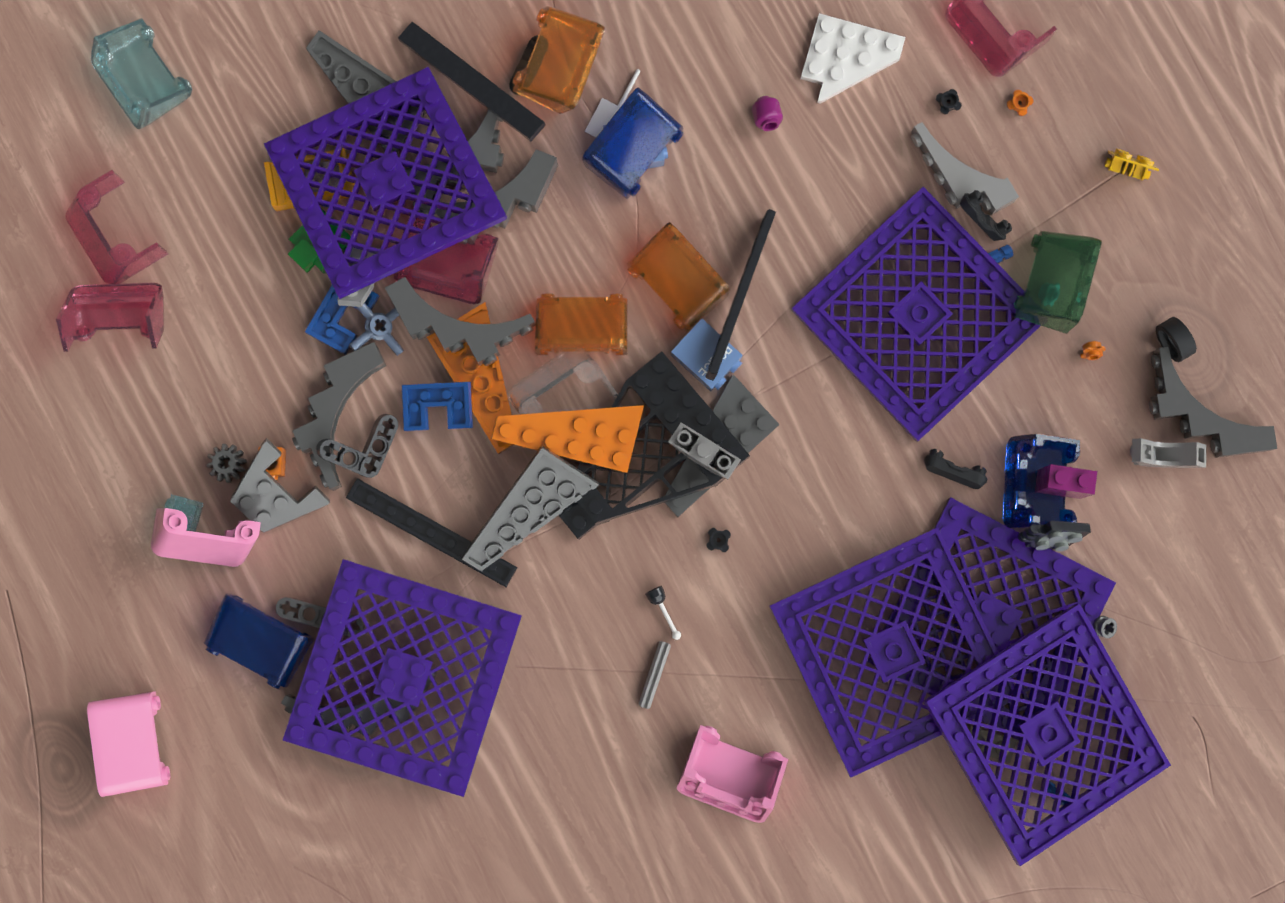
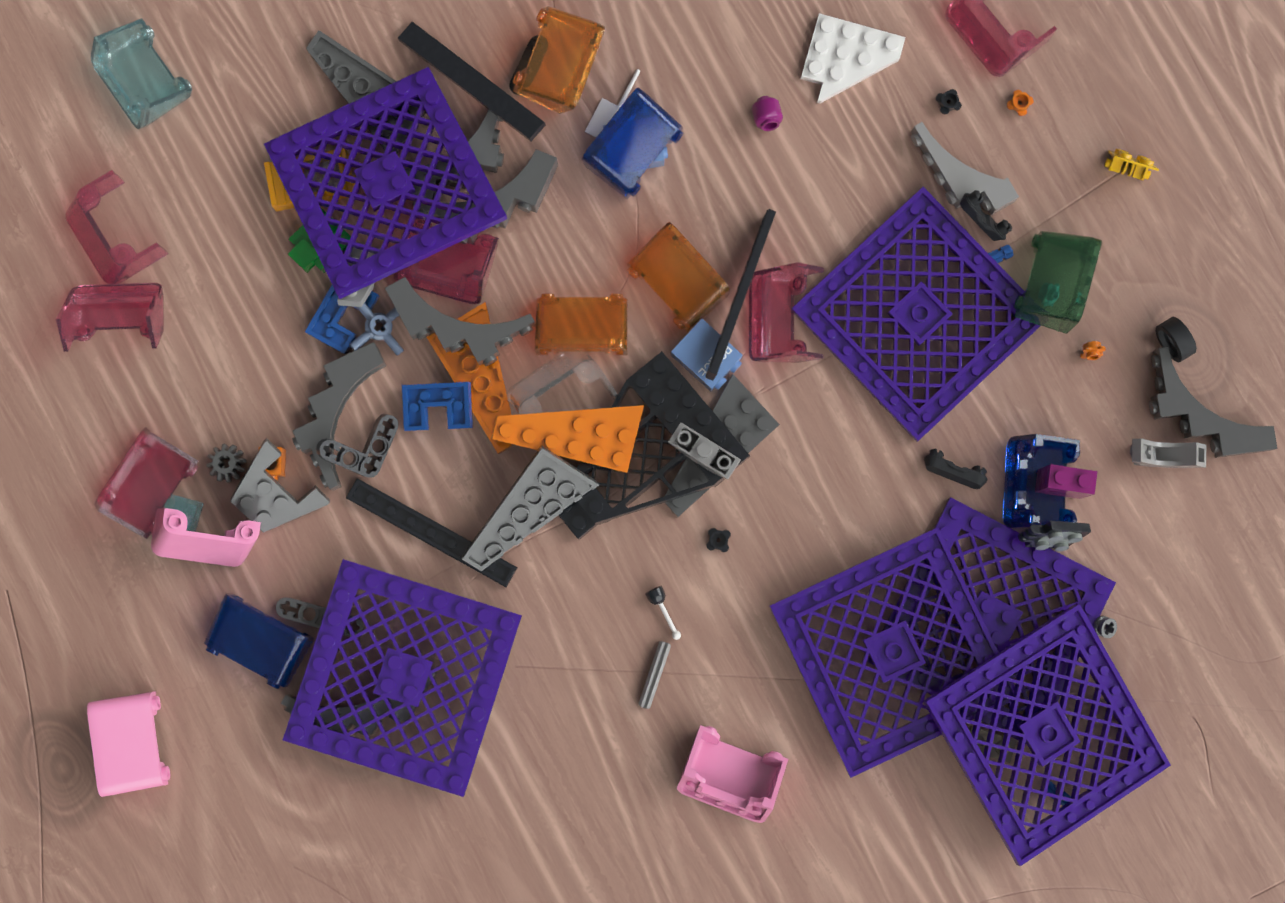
(144, 482): none -> clear pink windscreen
(771, 314): none -> clear pink windscreen

